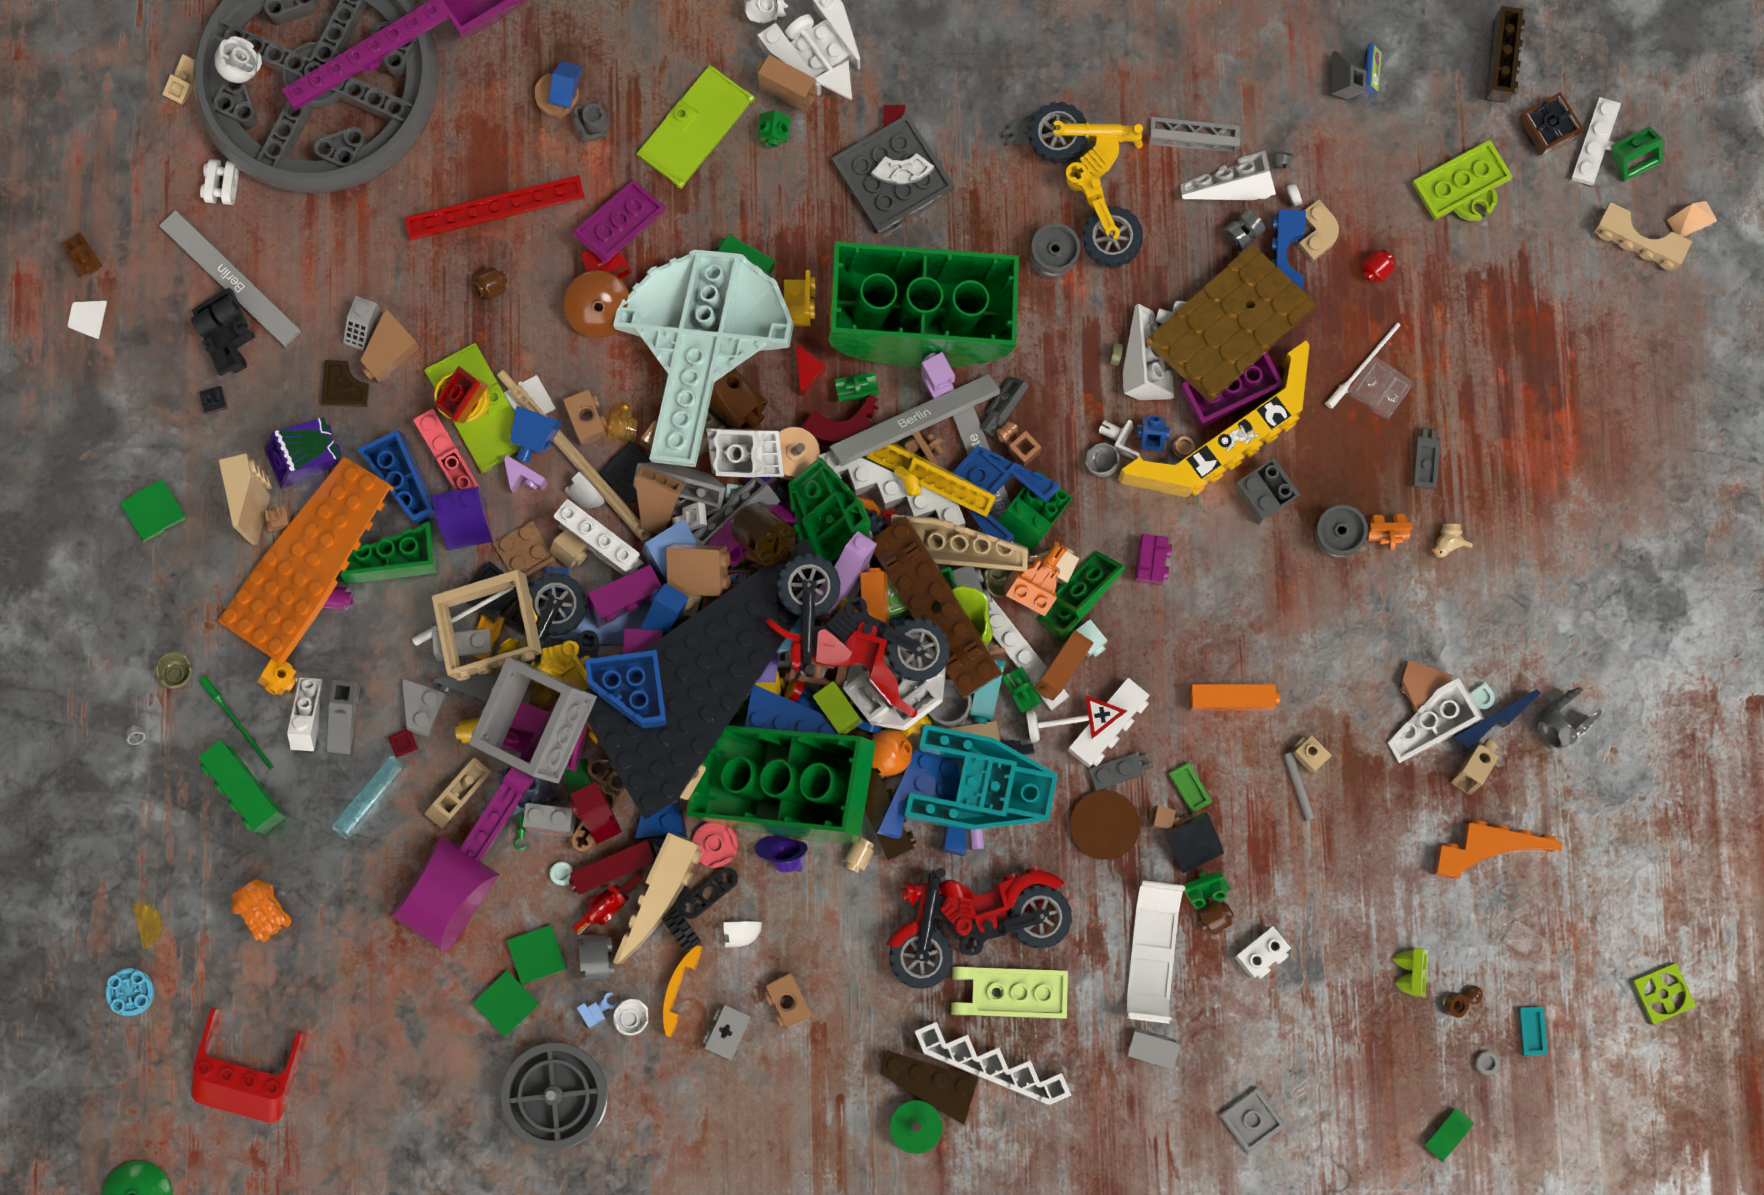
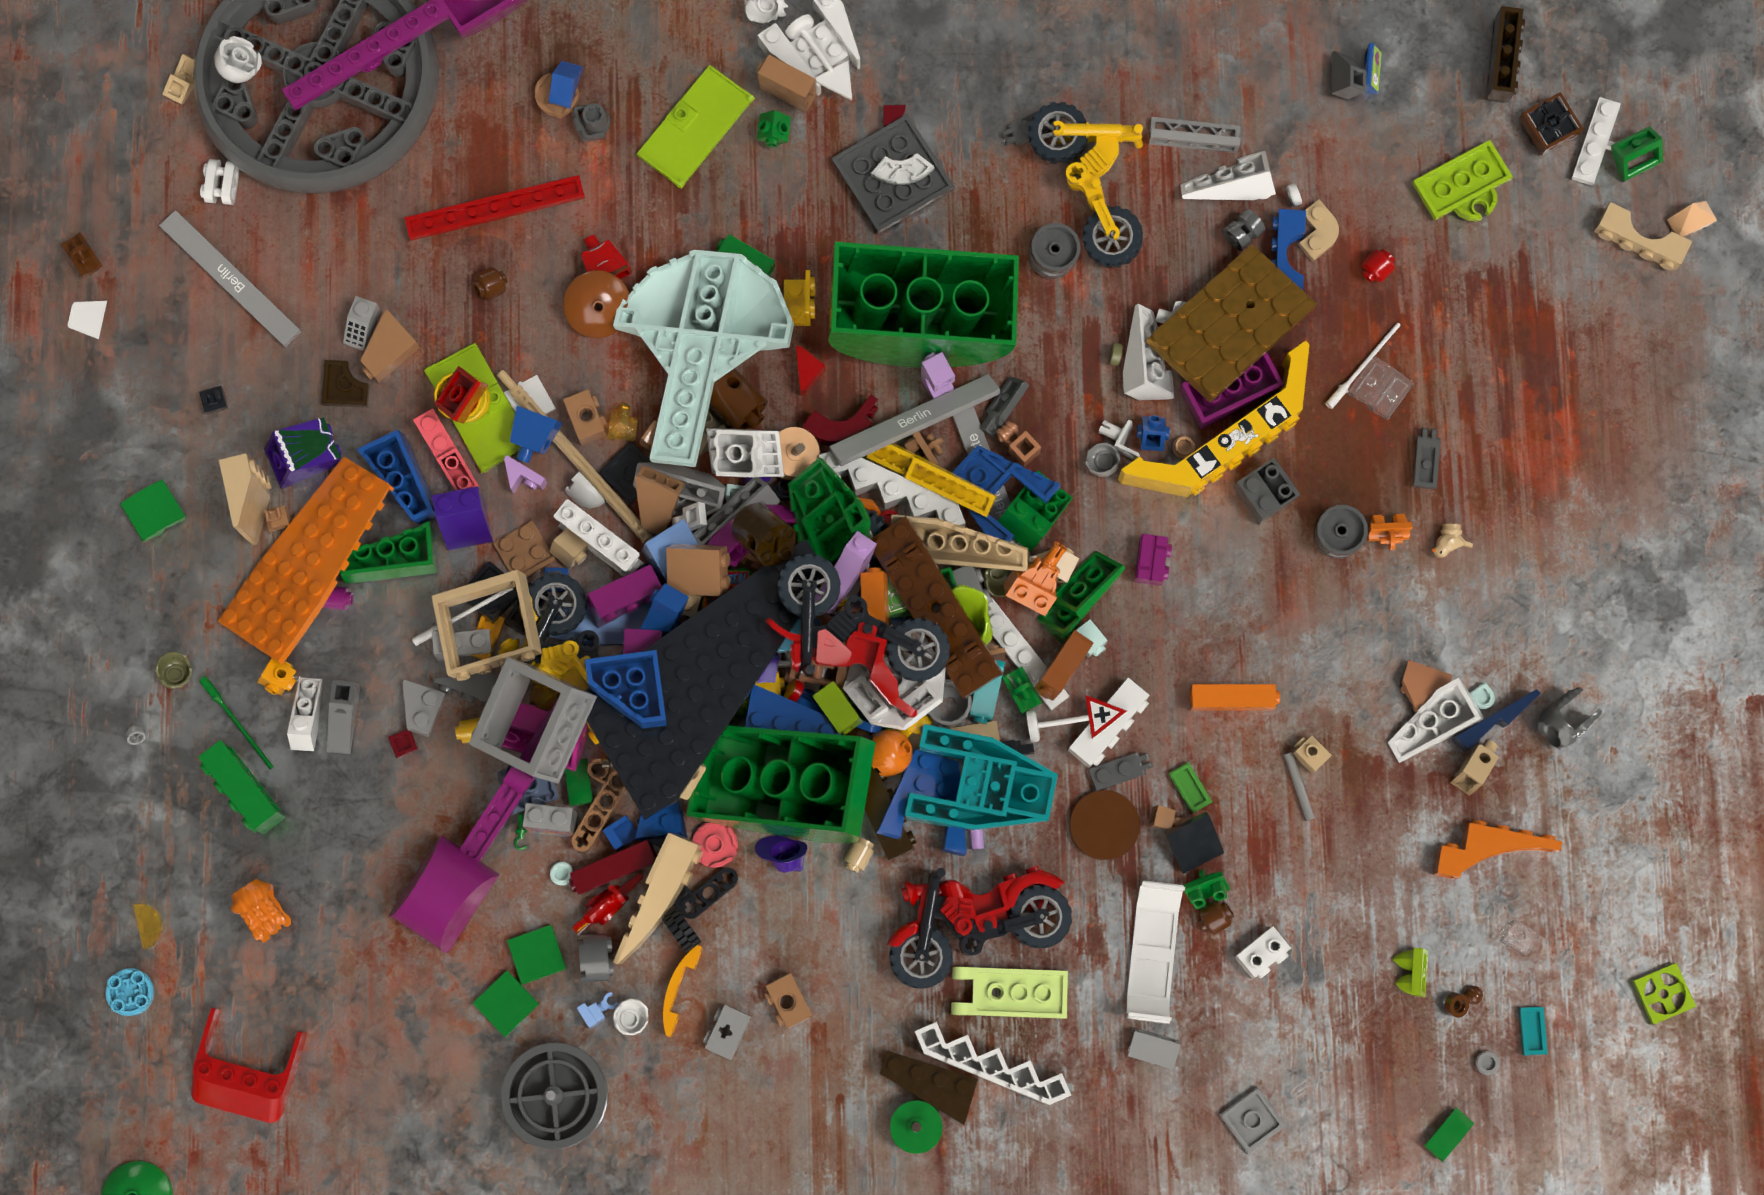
(223, 331): black plate -> none
(368, 797): clear light blue brick -> none
(457, 792): tan slope -> none
(595, 811): dark red wedge -> none
(619, 221): magenta tile -> none
(621, 833): none -> blue panel
(741, 933): white brick -> none
(856, 387): green hips -> none
(909, 481): yellow arm -> none
(1283, 158): dark grey hinge -> none

